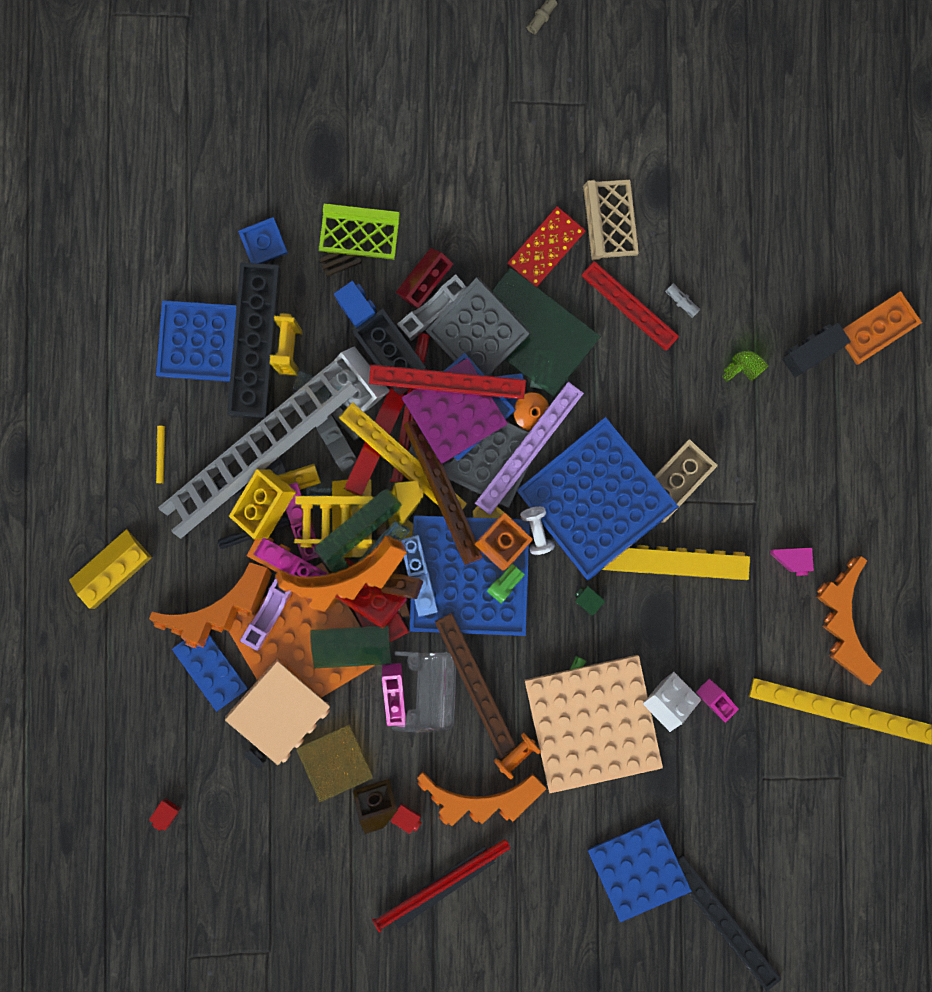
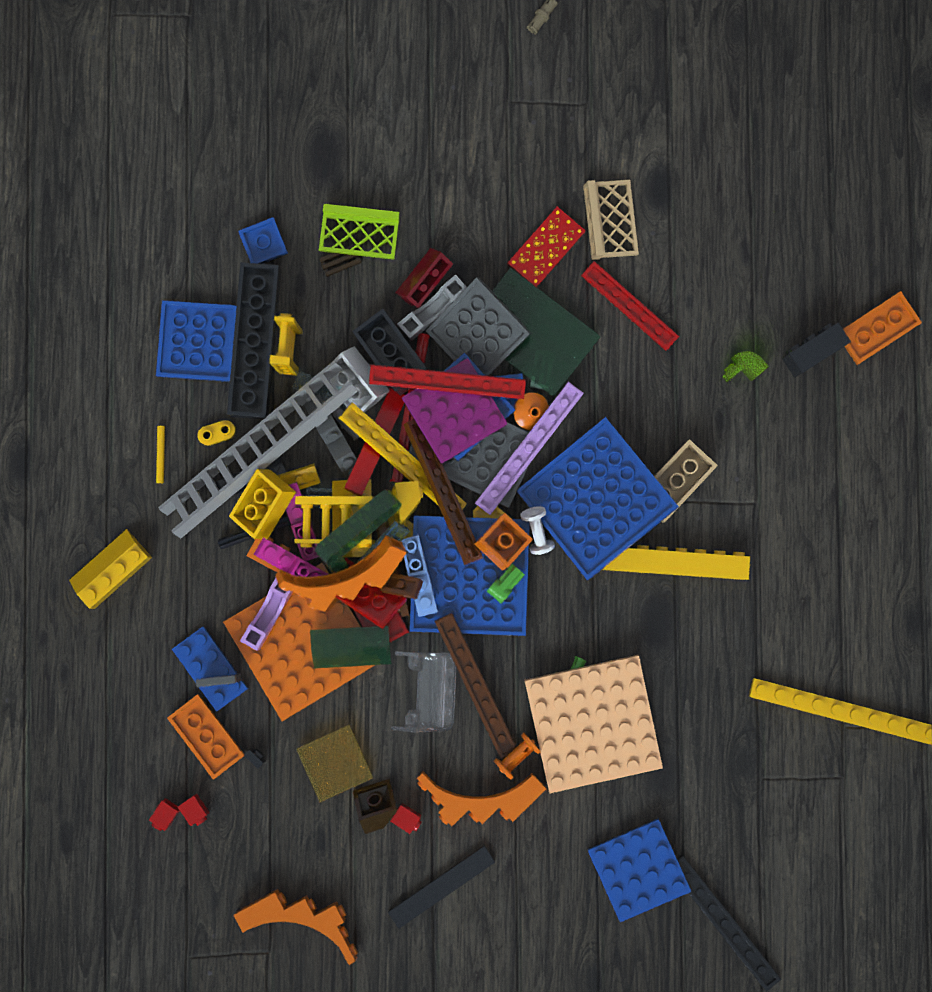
(194, 810): none -> red brick
(206, 736): none -> orange plate
(216, 433): none -> yellow plate
(218, 680): none -> dark grey tile
(243, 598): orange arch -> none
(274, 909): none -> orange arch
(277, 712): light nougat panel -> none
(354, 304): blue brick -> none
(393, 694): dark pink slope -> none
(441, 885): red axle -> none
(588, 600): dark green brick -> none
(671, 701): white brick -> none
(682, 300): light grey pin -> none
(717, 700): dark pink slope -> none
(795, 560): dark pink slope -> none
(840, 623): orange arch -> none

